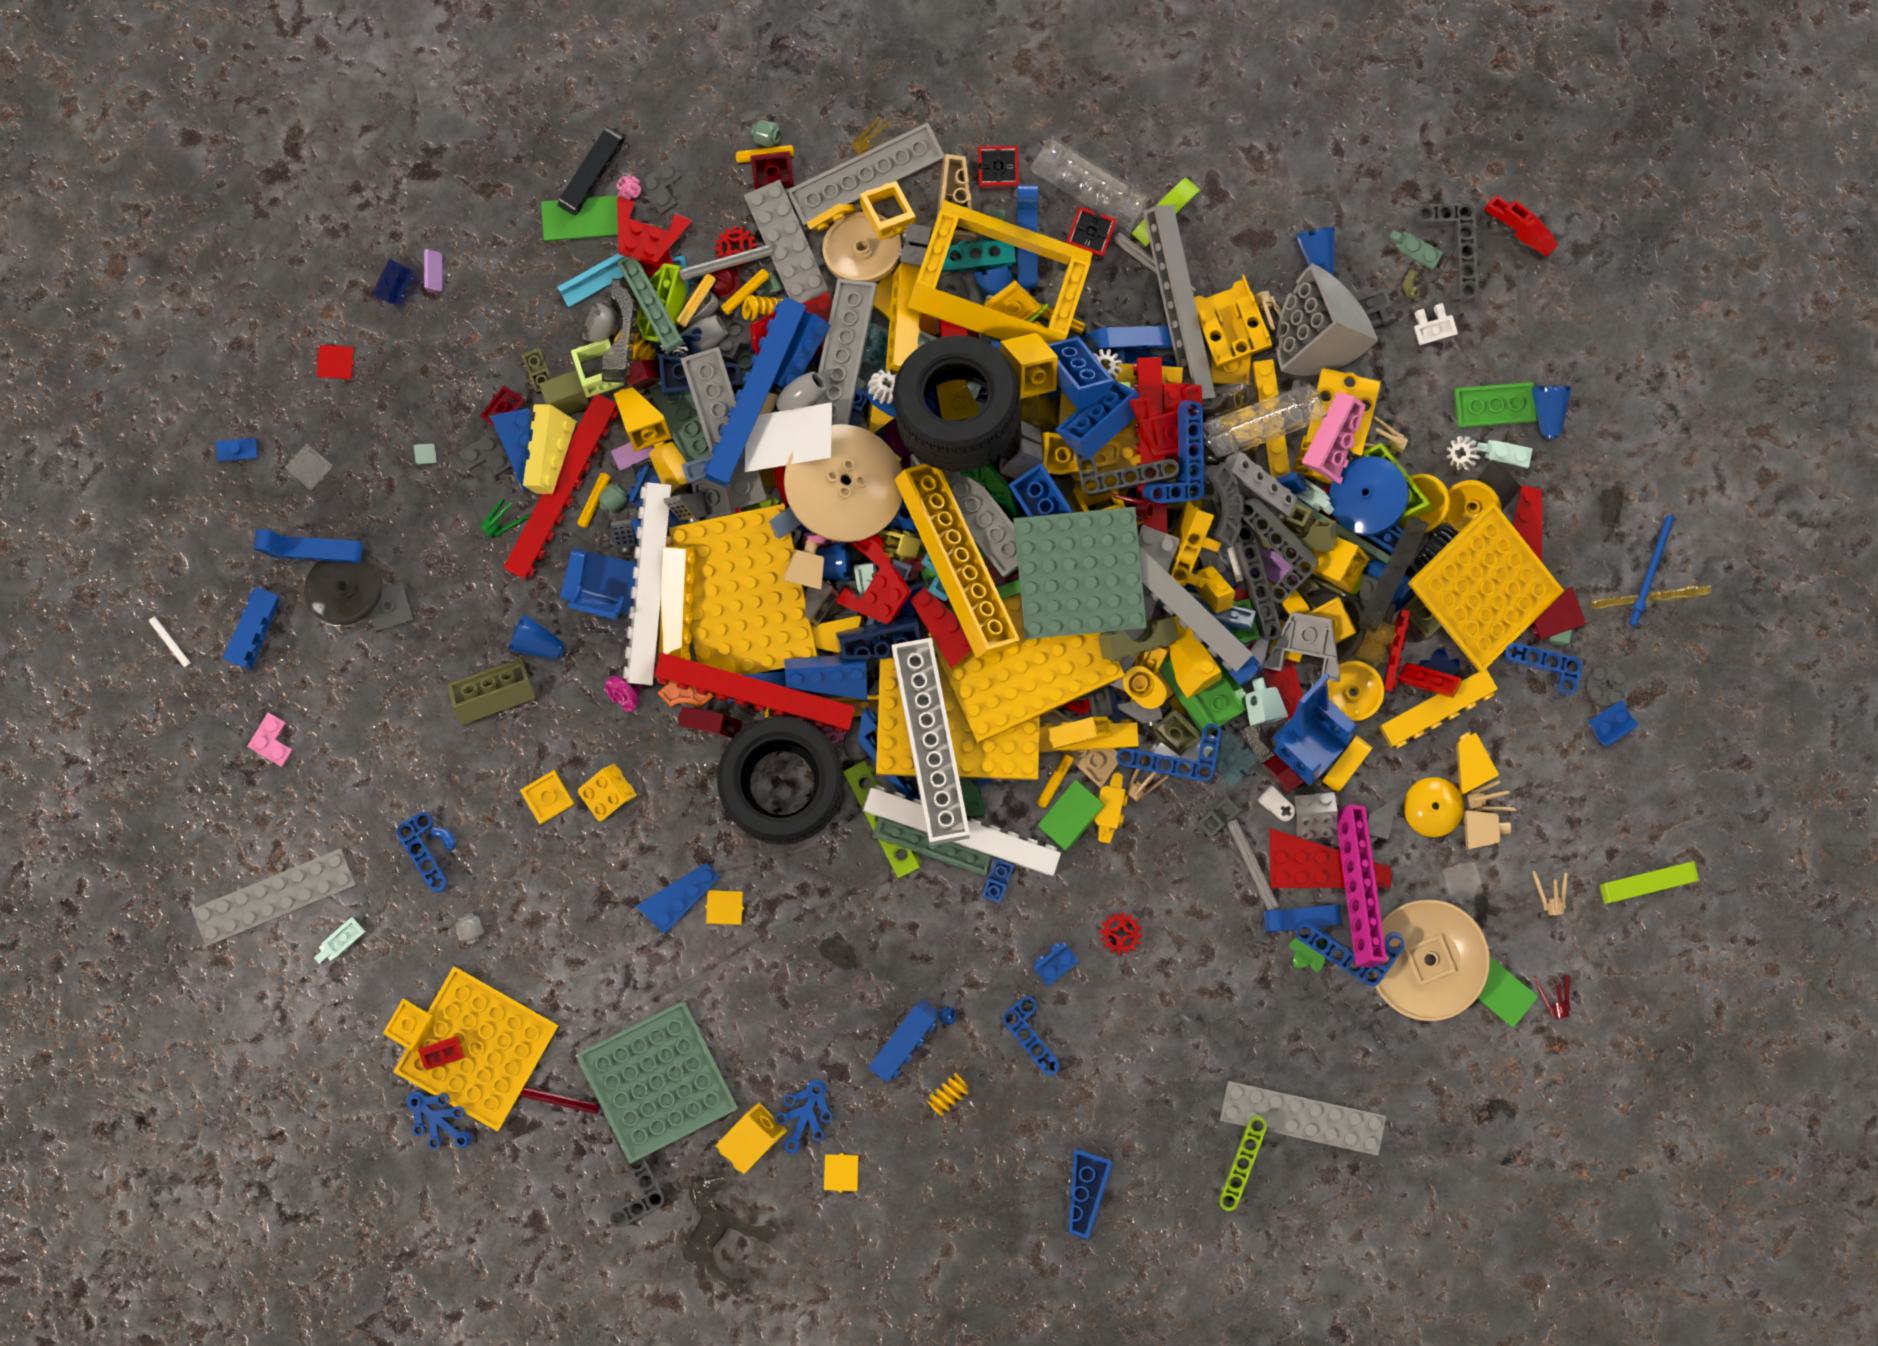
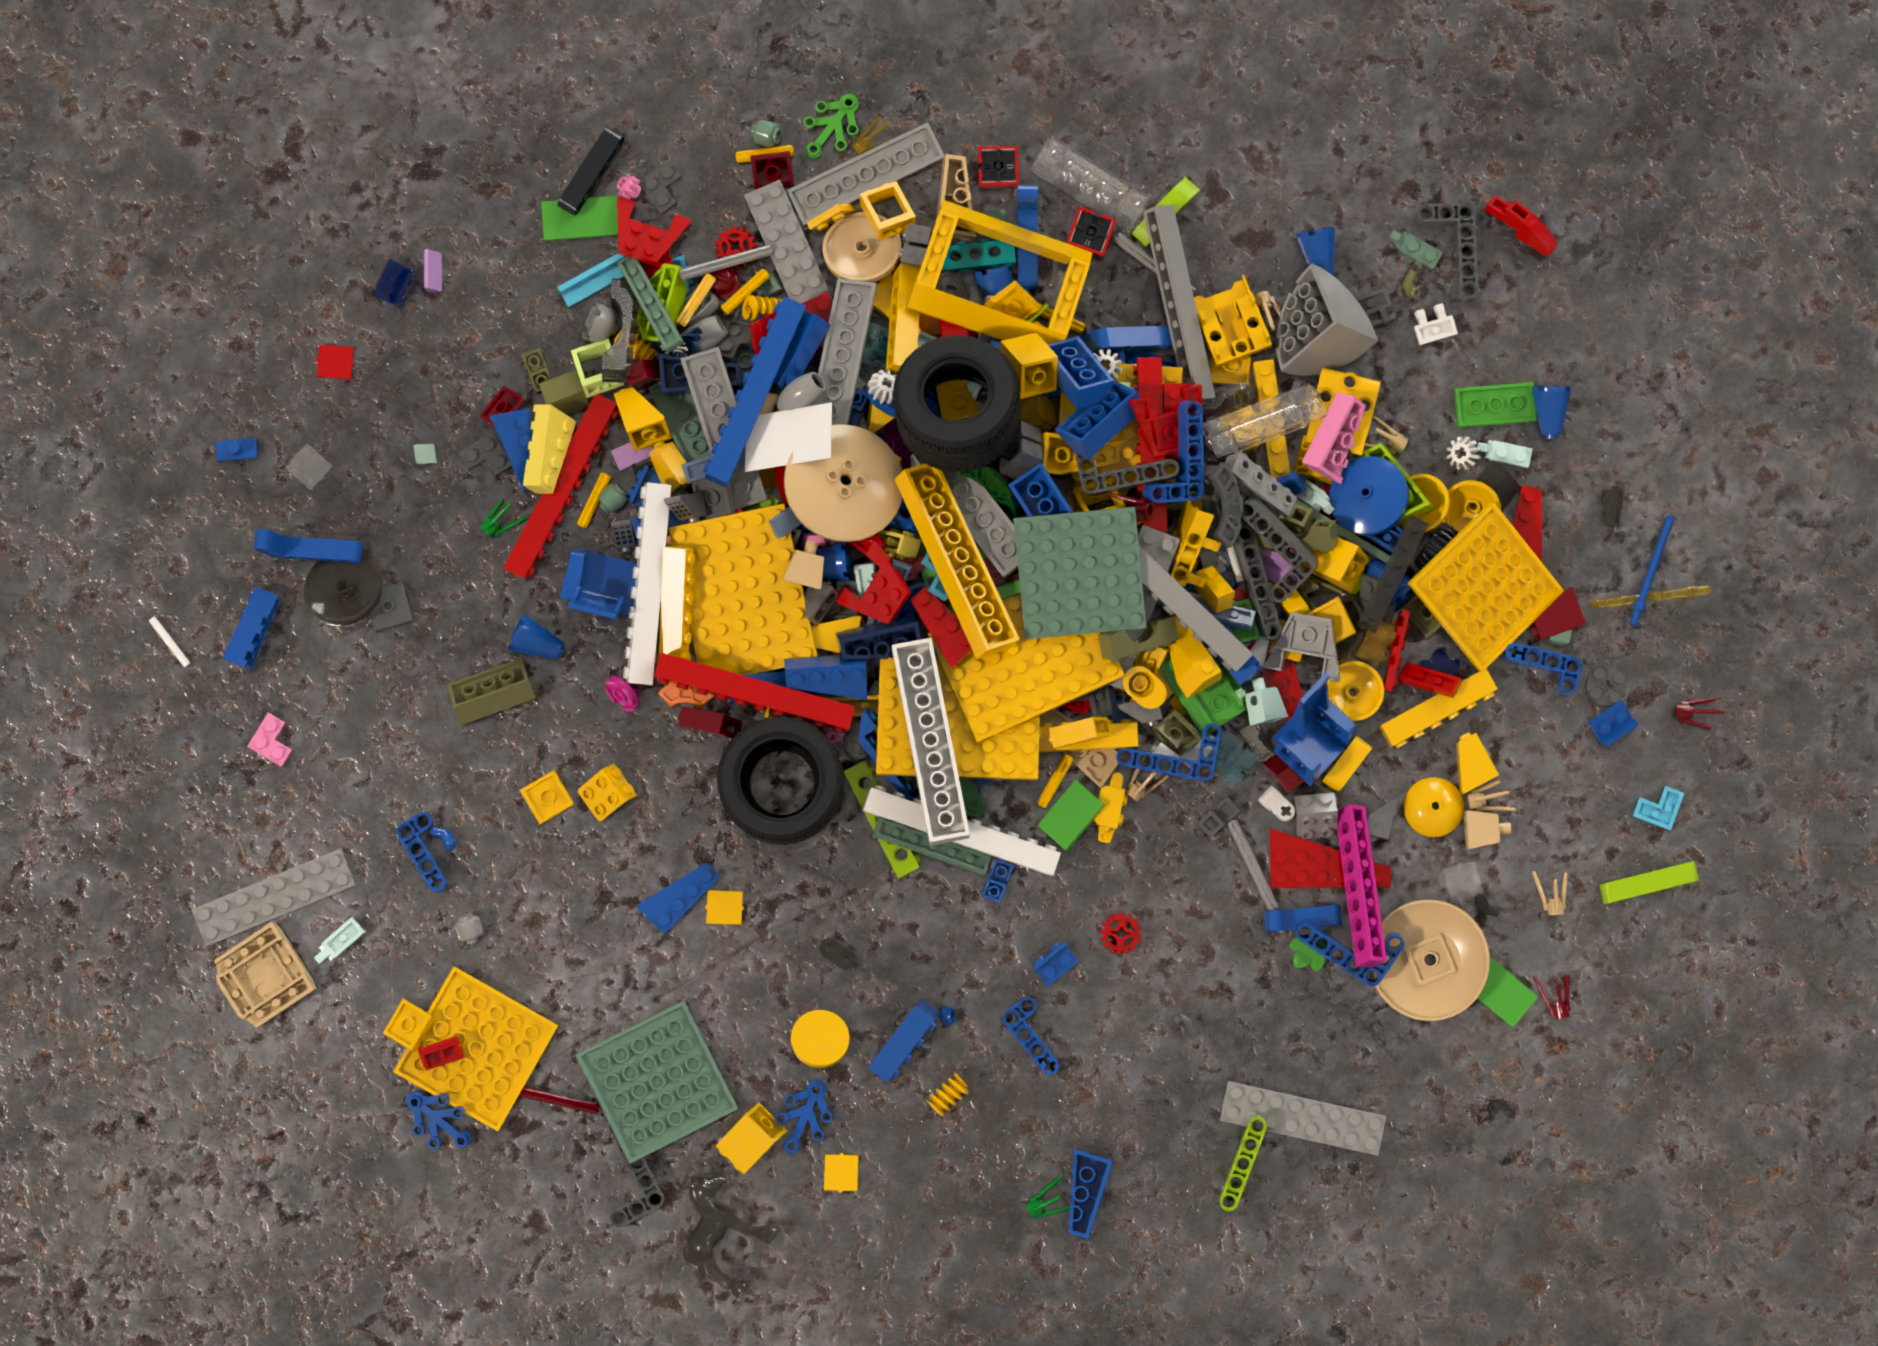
(263, 975): none -> tan wedge
(820, 1038): none -> yellow piece
(833, 122): none -> bright green plant
(1036, 1207): none -> green plant
(1660, 814): none -> medium azure plate
(1685, 711): none -> dark red plant

